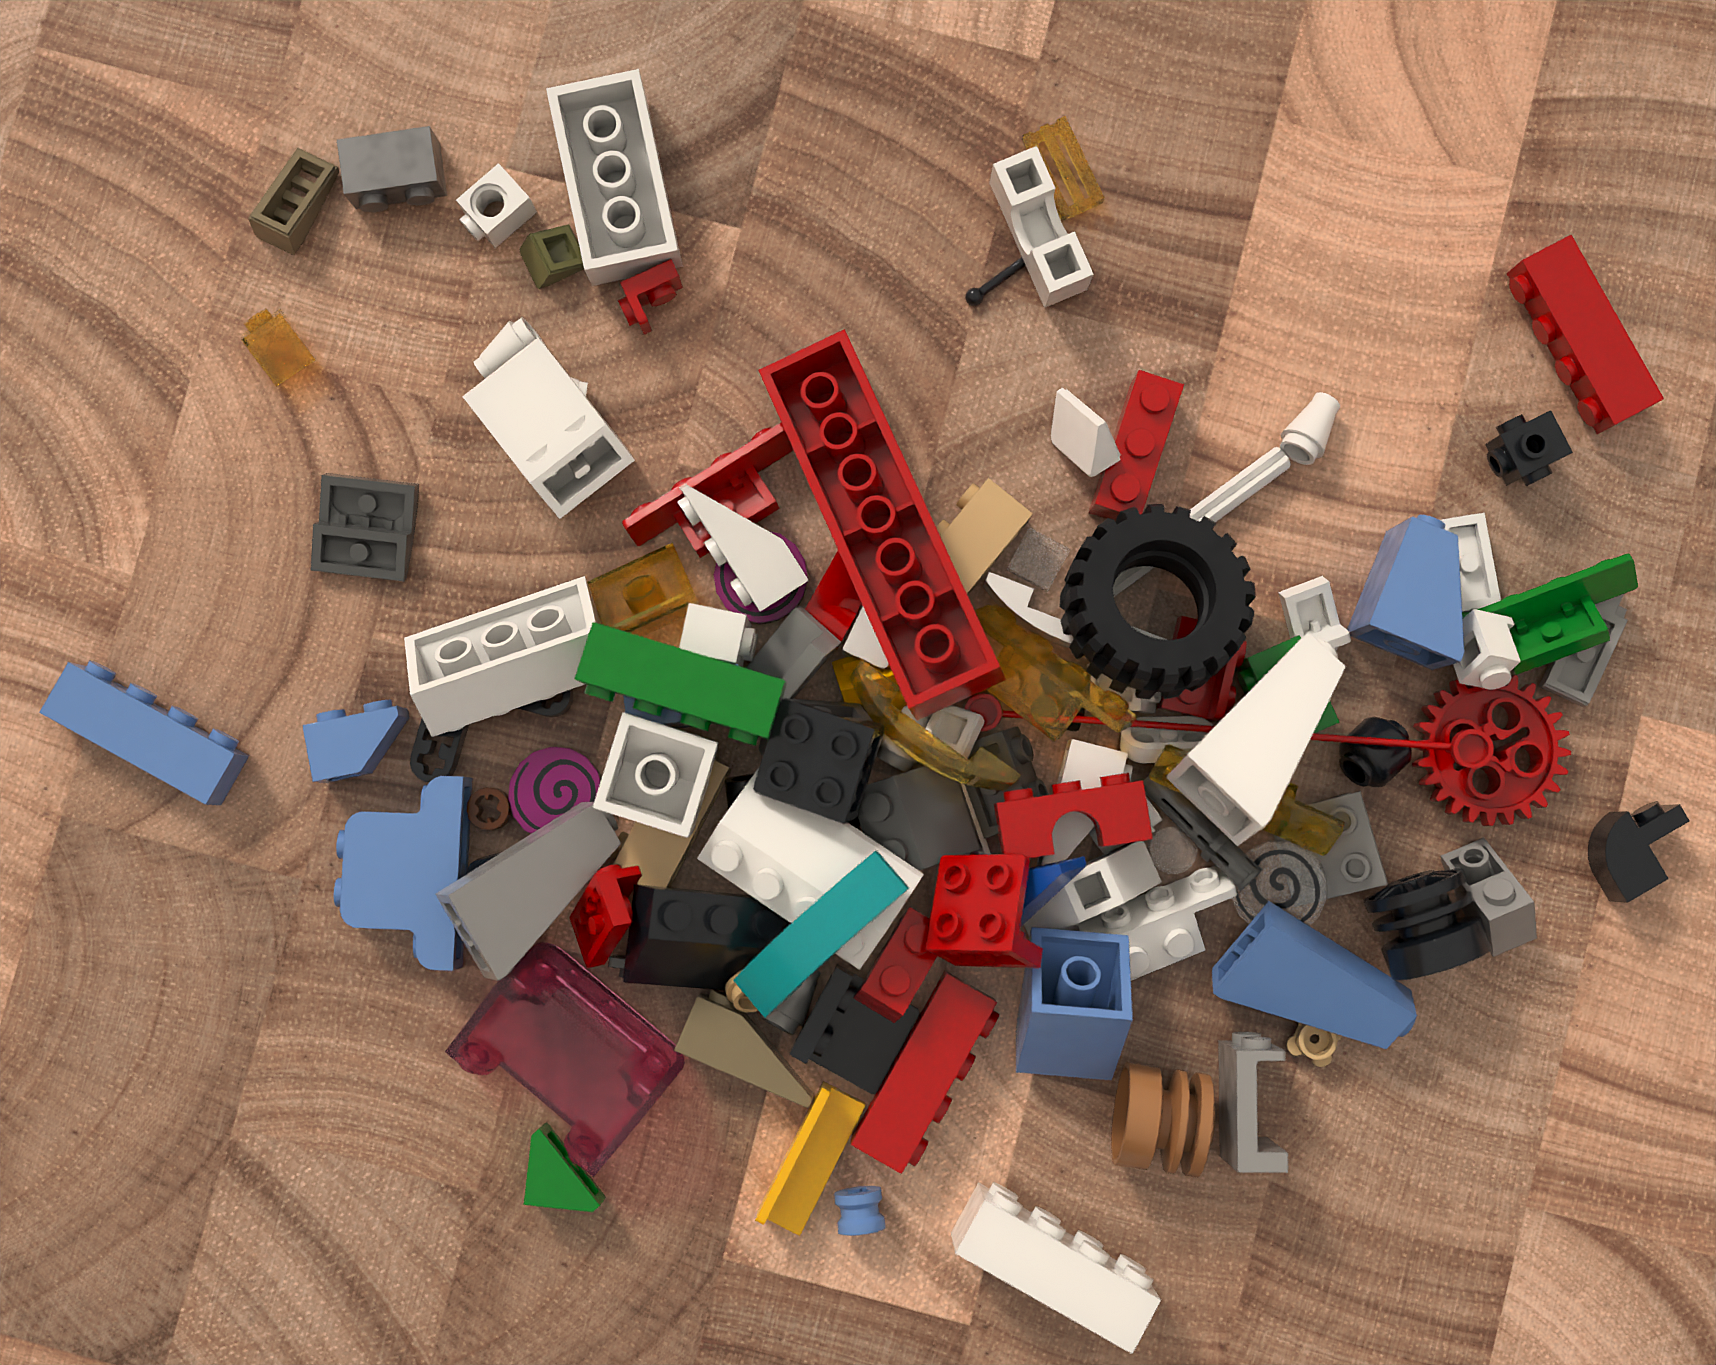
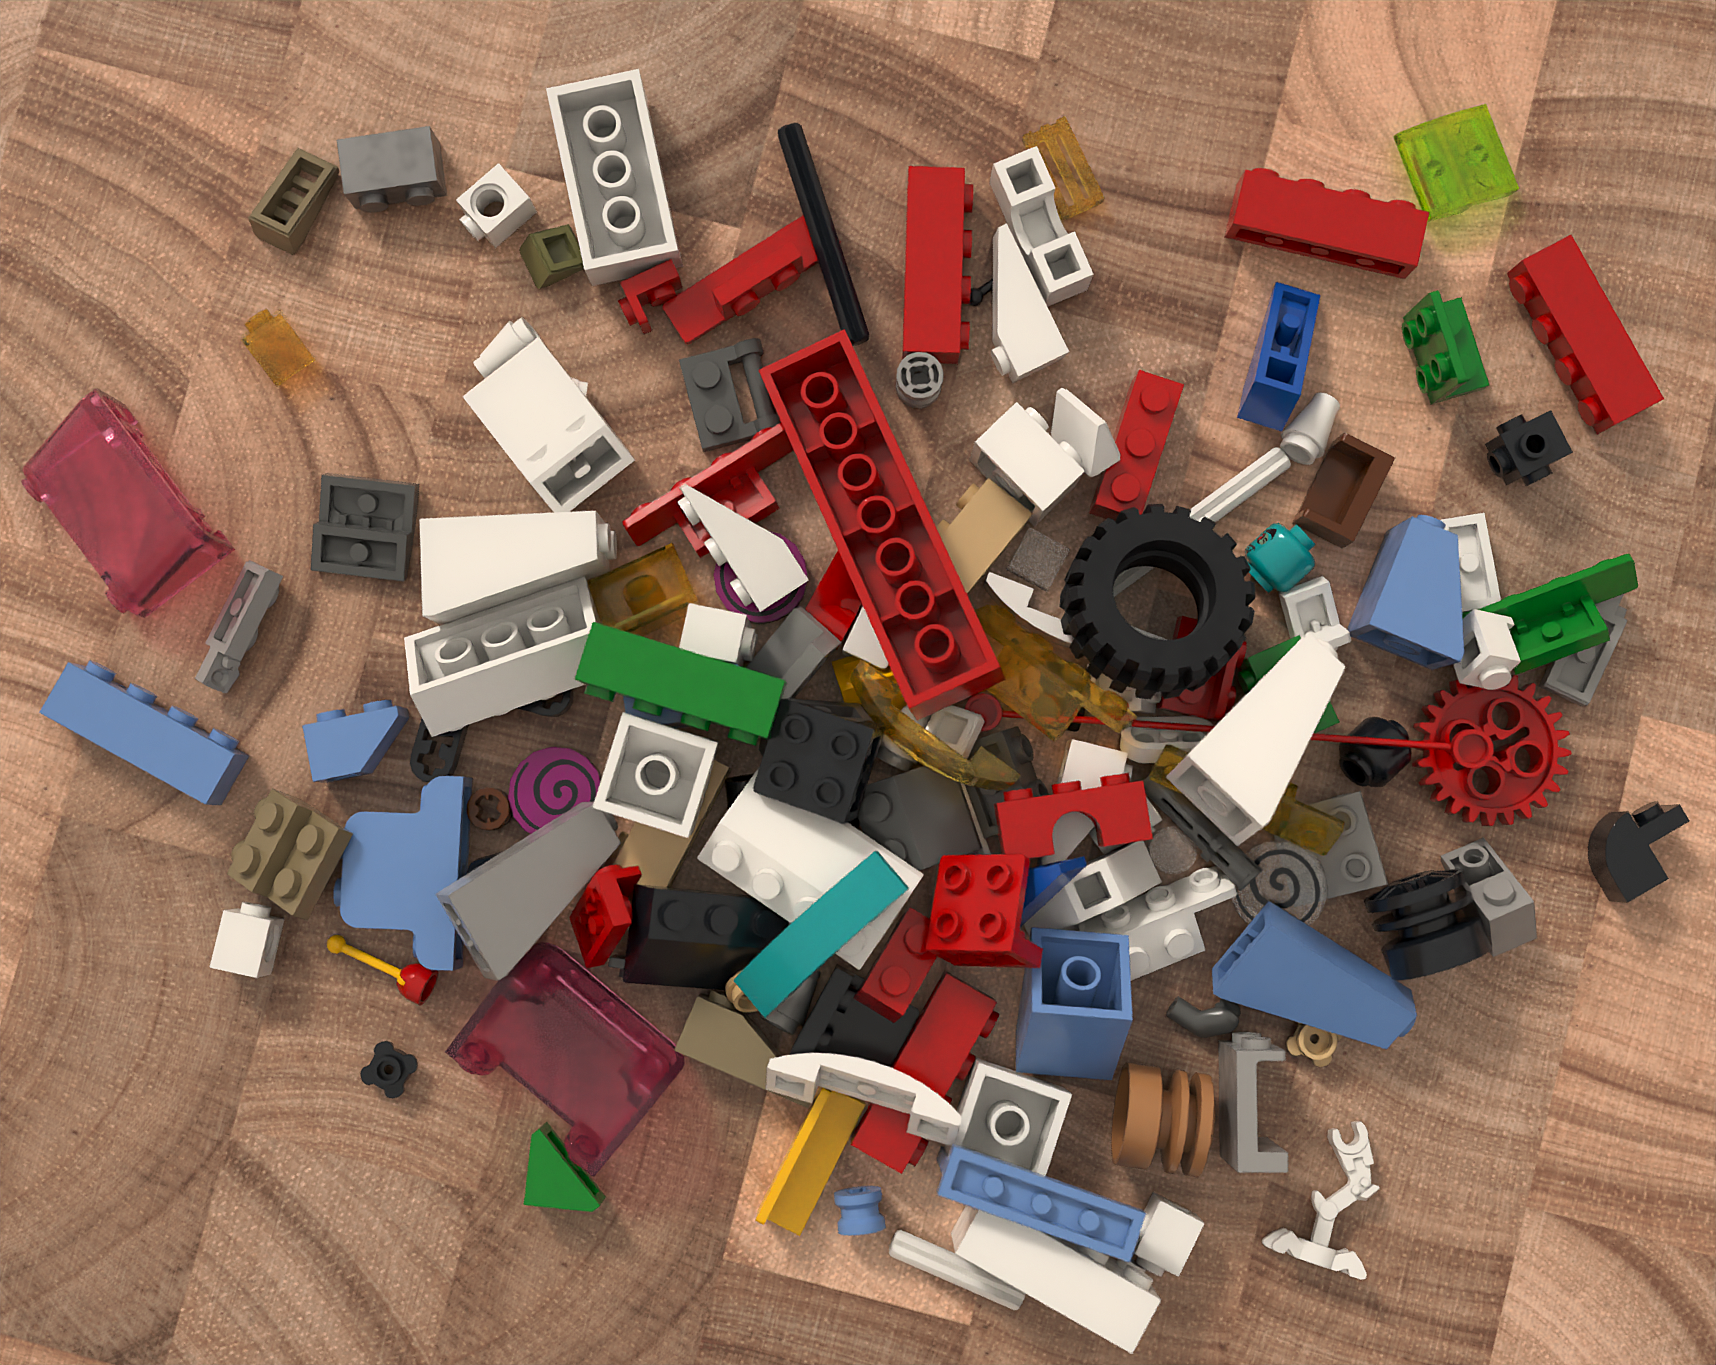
(122, 506): none -> clear pink windscreen
(238, 625): none -> light grey hinge
(247, 940): none -> white brick
(289, 853): none -> dark tan plate
(402, 1064): none -> black plate
(413, 980): none -> hinge
(501, 558): none -> white slope
(715, 398): none -> dark grey plate
(742, 282): none -> red bracket
(802, 1073): none -> white slope
(823, 233): none -> black axle
(915, 388): none -> light grey wheel
(934, 262): none -> red brick
(953, 1269): none -> white axle
(1010, 1116): none -> white brick
(1021, 322): none -> white slope
(1027, 461): none -> white brick
(1039, 1202): none -> medium blue fence
(1166, 1236): none -> white brick
(1208, 1022): none -> dark grey arm
(1279, 357): none -> blue slope
(1280, 557): none -> teal head
(1327, 223): none -> red brick
(1343, 490): none -> reddish brown panel
(1355, 1161): none -> white piece
(1443, 348): none -> green bracket
(1456, 162): none -> clear neon green slope

